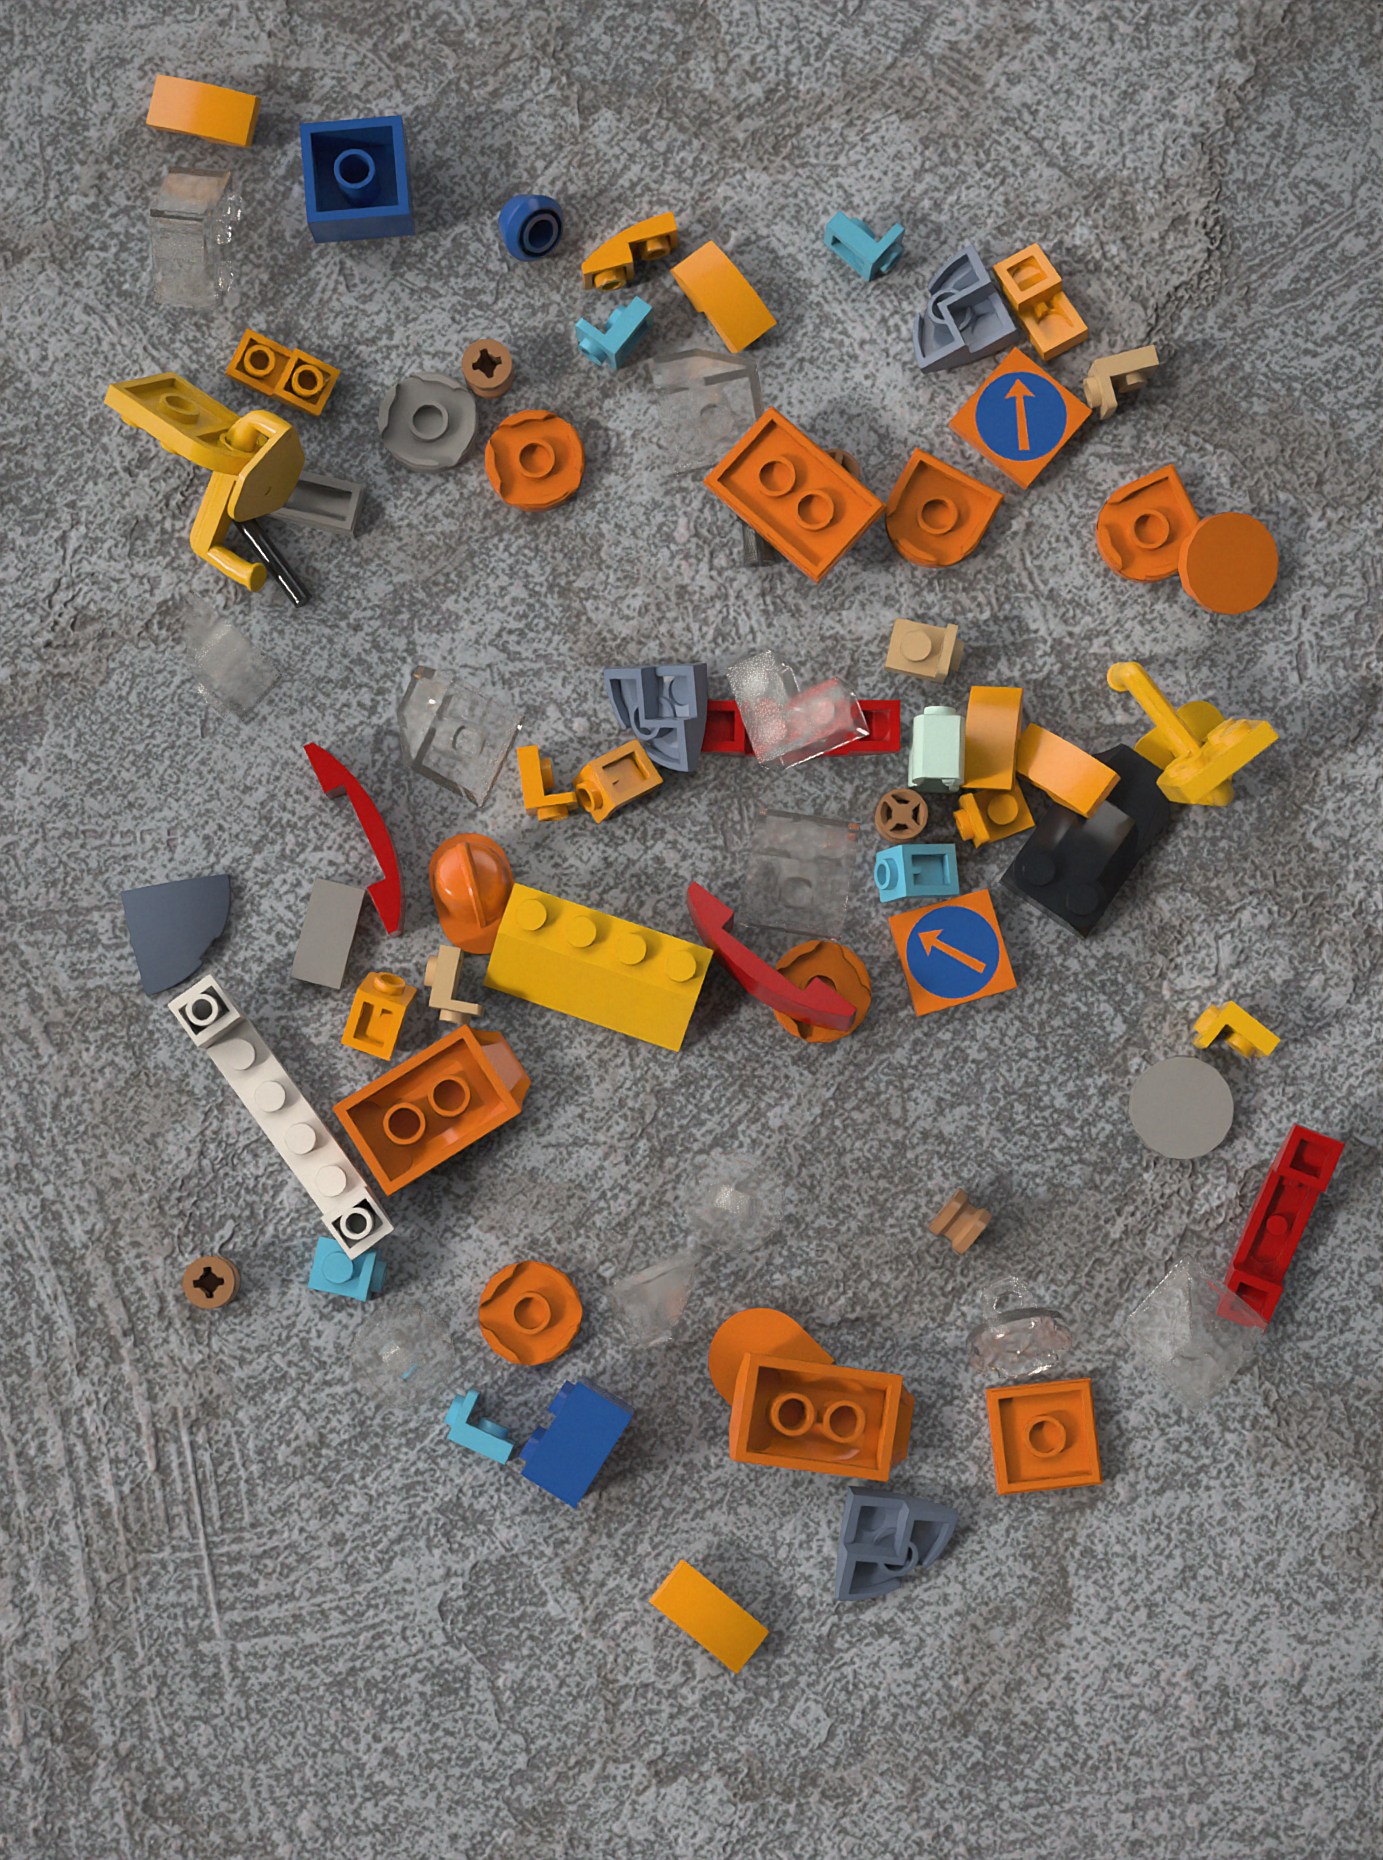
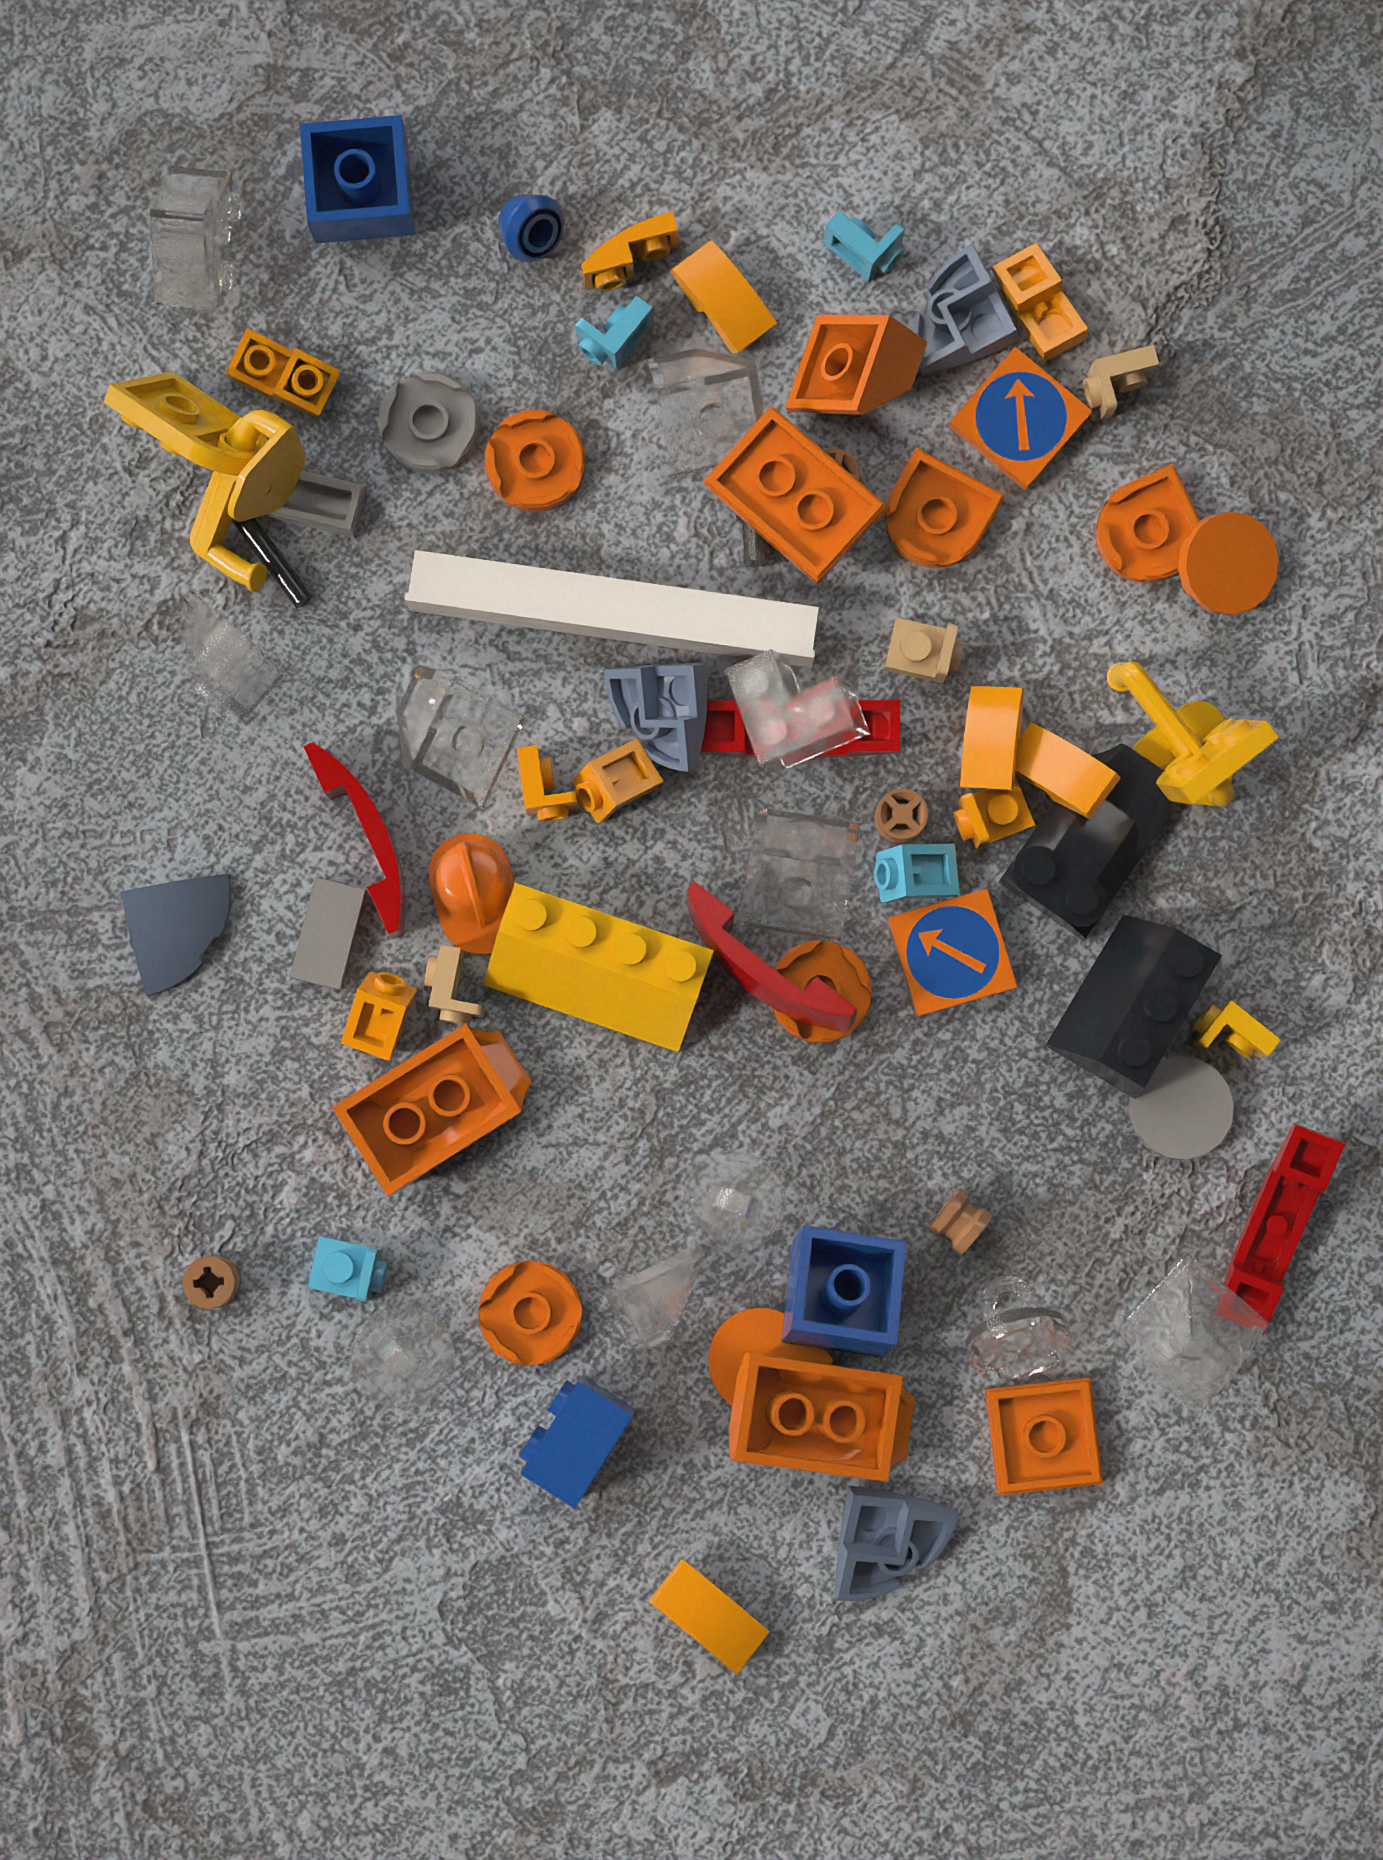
(203, 111): light orange slope -> none
(284, 1115): white slope -> none
(485, 1437): medium azure bracket -> none
(490, 380): medium nougat wheel -> none
(610, 608): none -> white tile
(844, 1291): none -> blue brick
(855, 364): none -> orange slope
(937, 751): light aqua brick -> none
(1133, 1002): none -> black slope

